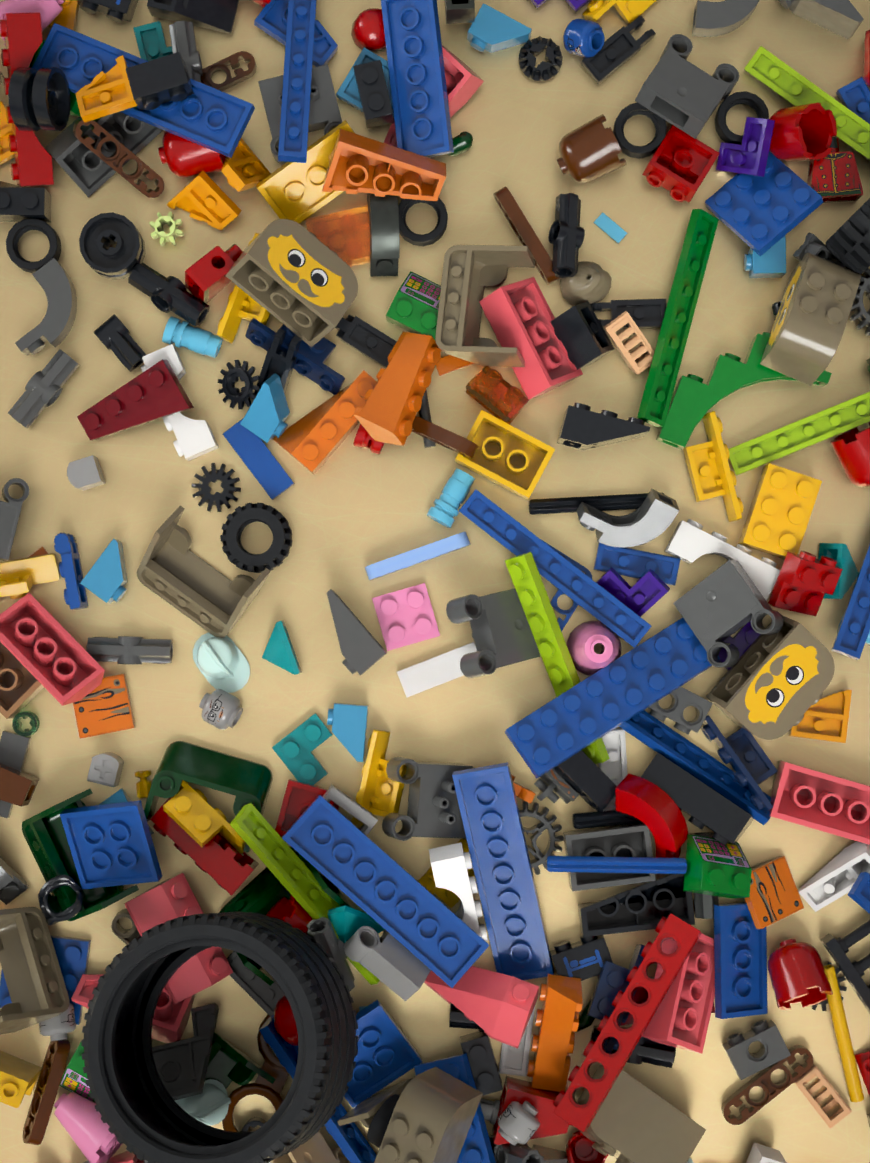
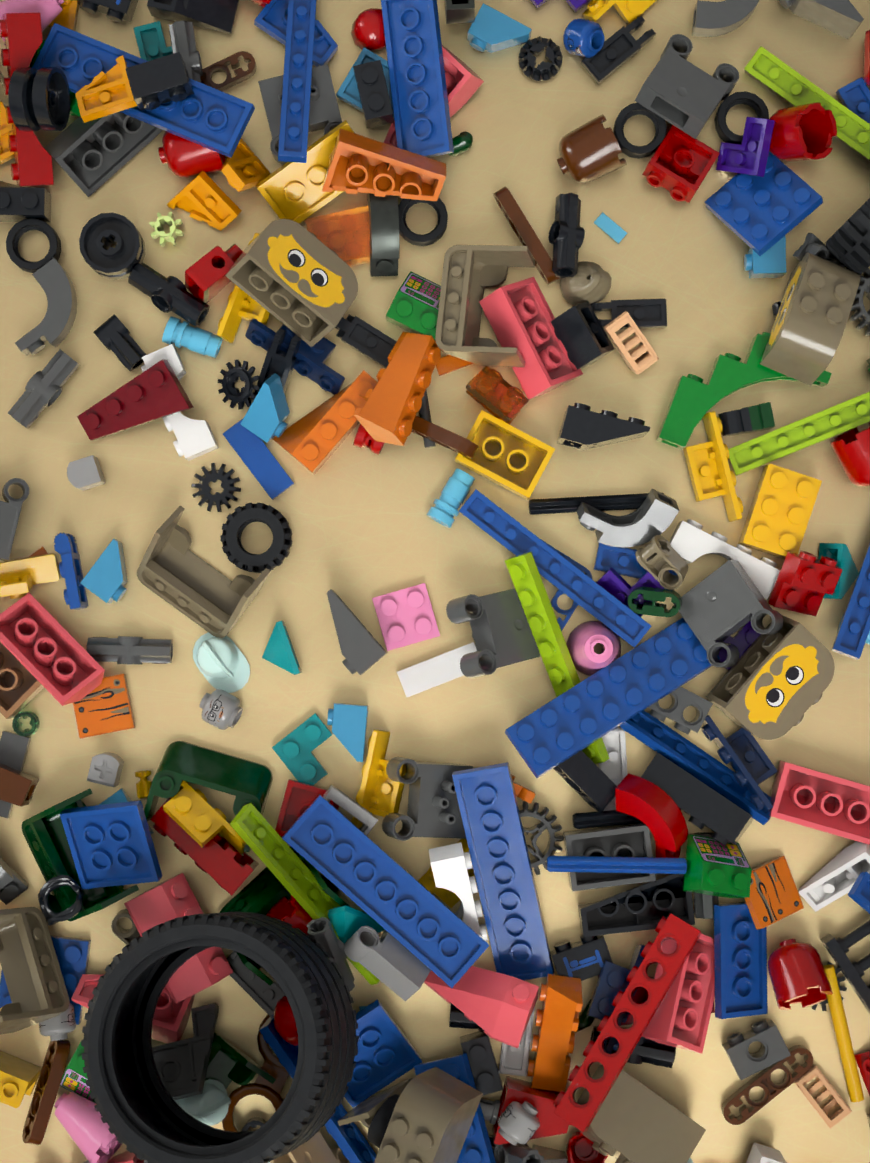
(119, 157): reddish brown beam -> none
(417, 555): light blue beam -> none
(555, 788): dark grey hips -> none
(654, 608): none -> dark green beam
(661, 560): none -> dark tan piece
(678, 318): green plate -> none
(747, 420): none -> leg
(826, 719): light orange wing -> none
(835, 176): red torso -> none

